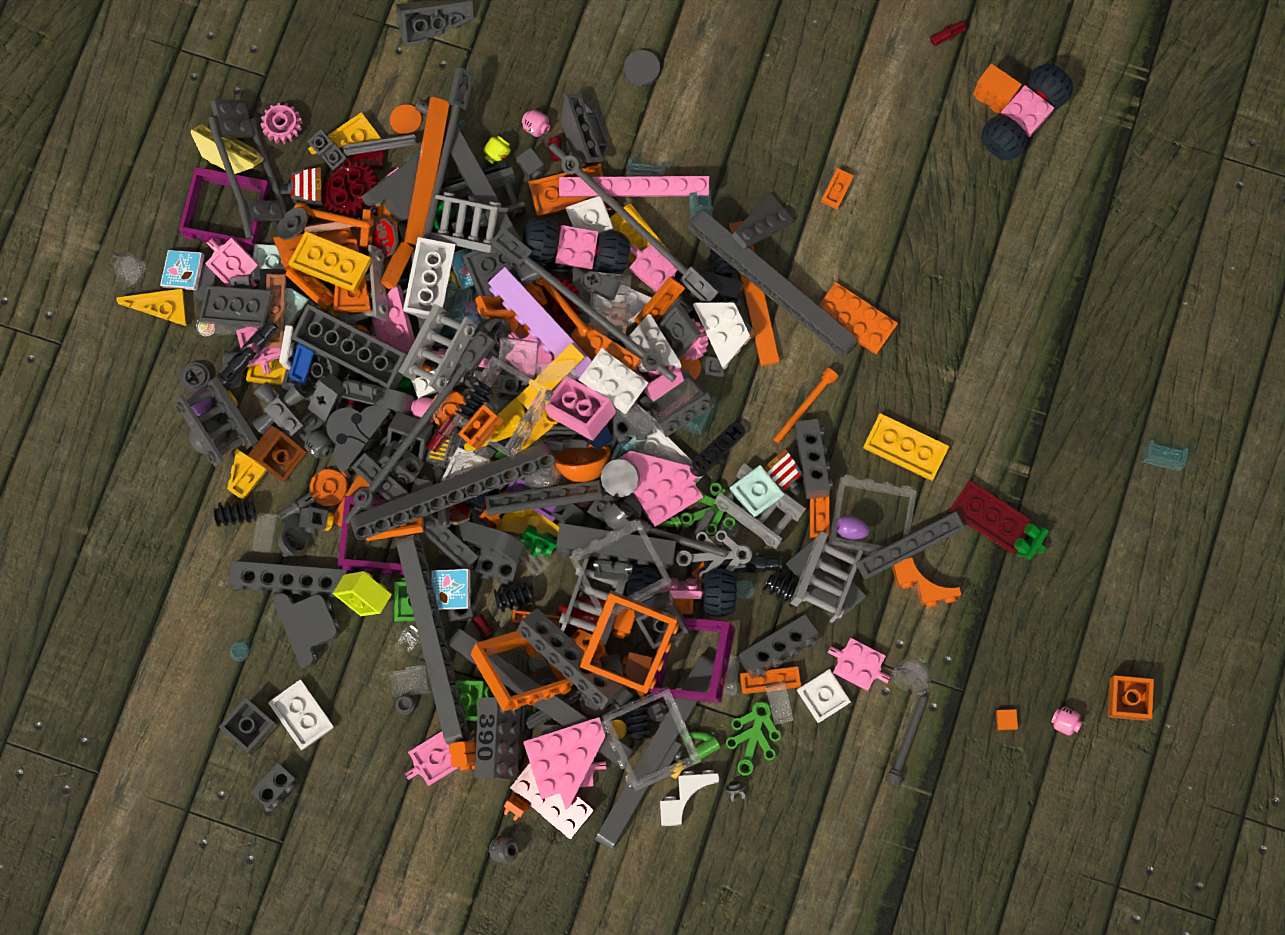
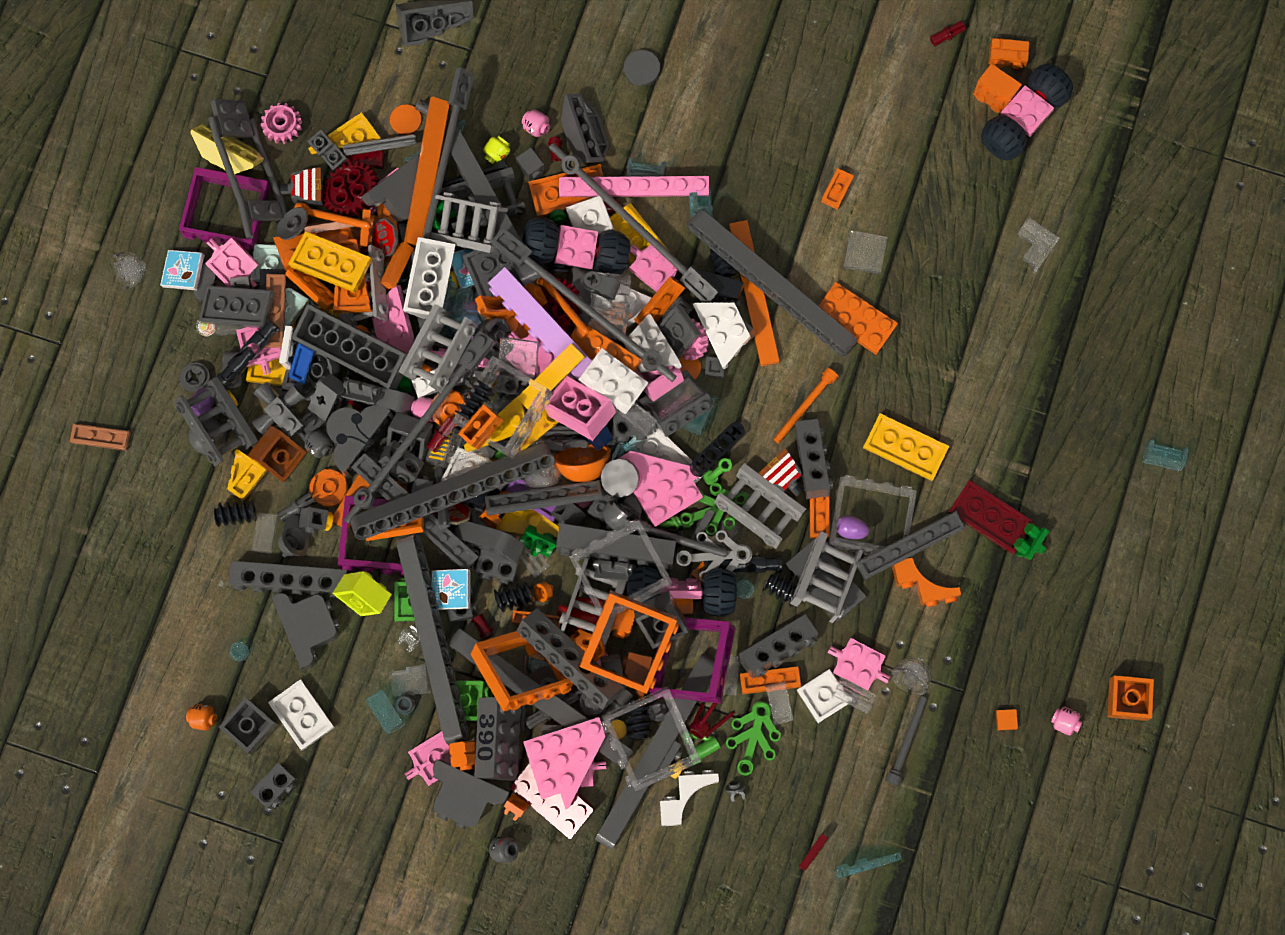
(100, 437): none -> nougat tile
(163, 304): yellow wing -> none
(201, 717): none -> orange head
(385, 712): none -> clear light blue panel
(462, 795): none -> dark grey brick
(543, 591): none -> orange tile
(556, 371): clear tile -> none
(558, 216): none -> green plate
(700, 727): none -> dark red plant
(712, 476): none -> bright green plant
(757, 491): light aqua tile -> none
(762, 222): dark grey wing -> none
(813, 852): none -> dark red tile
(859, 700): none -> clear tile
(863, 865): none -> clear light blue wing
(865, 252): none -> clear tile
(1008, 53): none -> orange brick
(1042, 243): none -> clear panel

